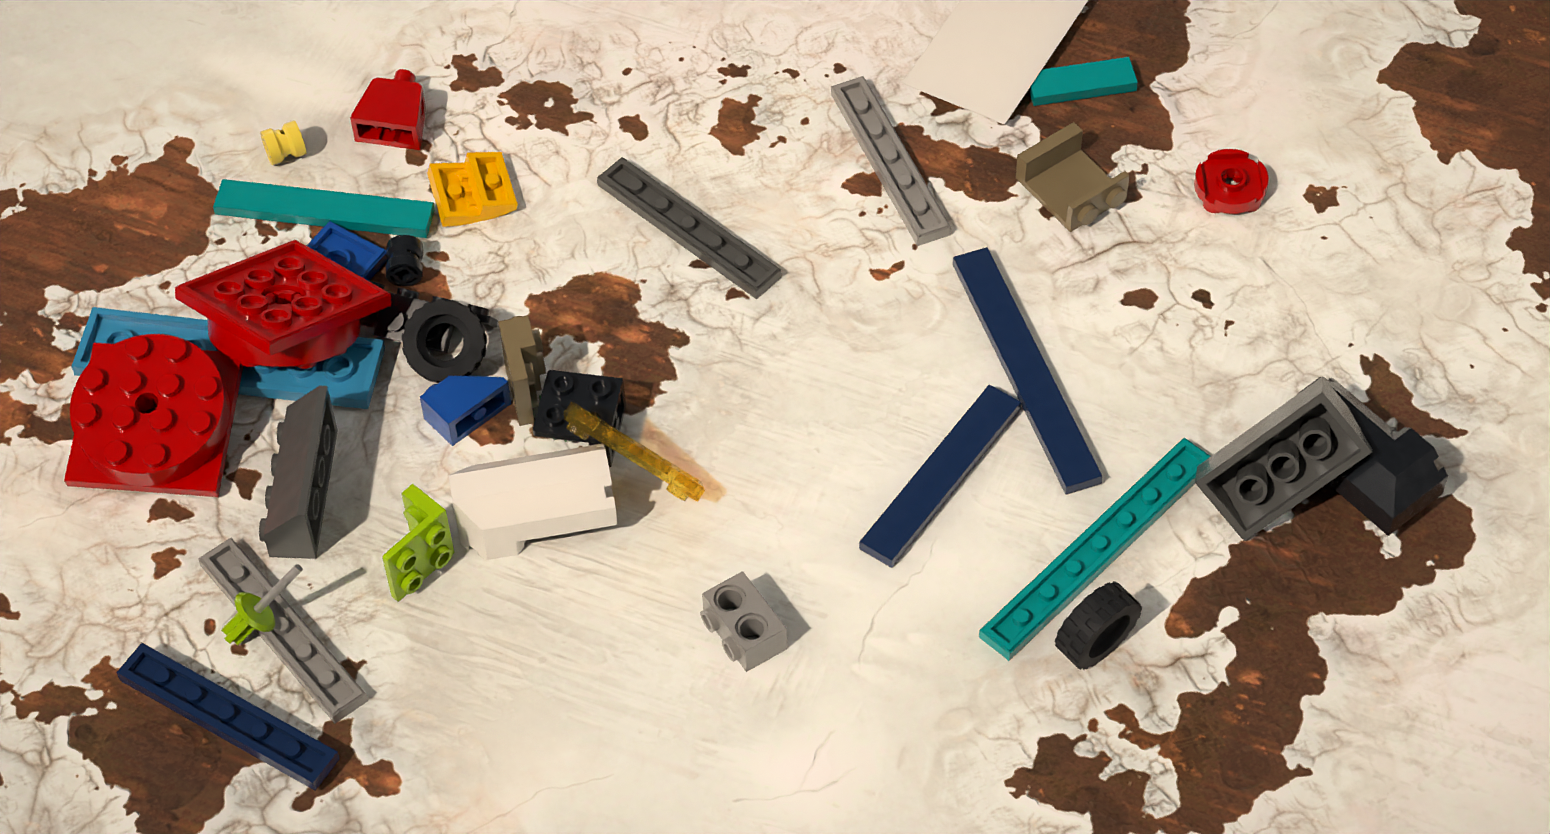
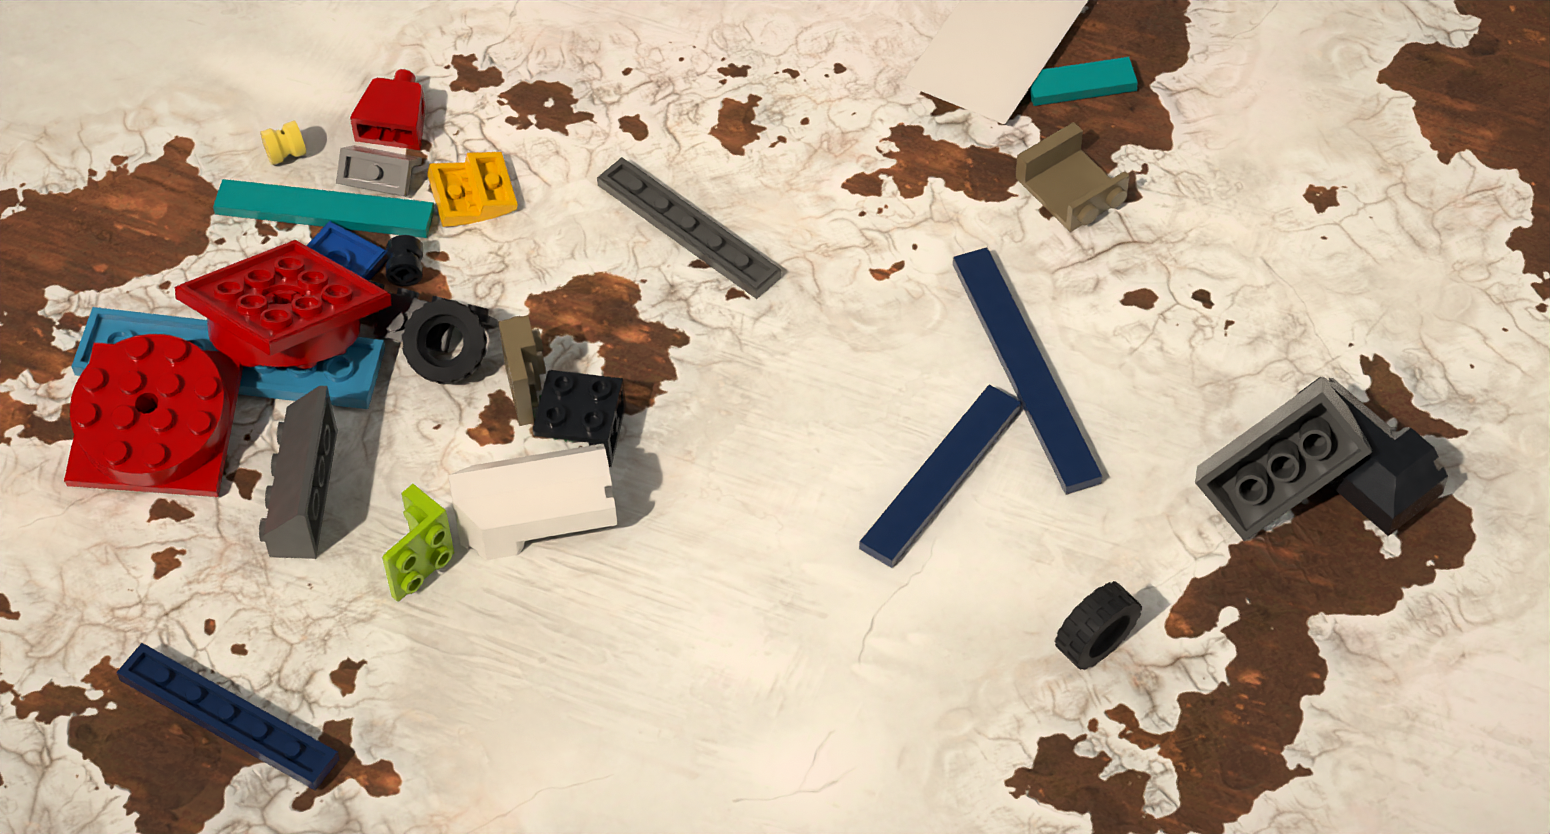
(255, 612): lime piece -> none
(291, 638): light grey tile -> none
(376, 169): none -> light grey panel
(464, 404): blue slope -> none
(679, 482): clear yellow plate -> none
(750, 618): light grey brick -> none
(890, 161): light grey tile -> none
(1093, 550): teal tile -> none
(1228, 198): red plate -> none

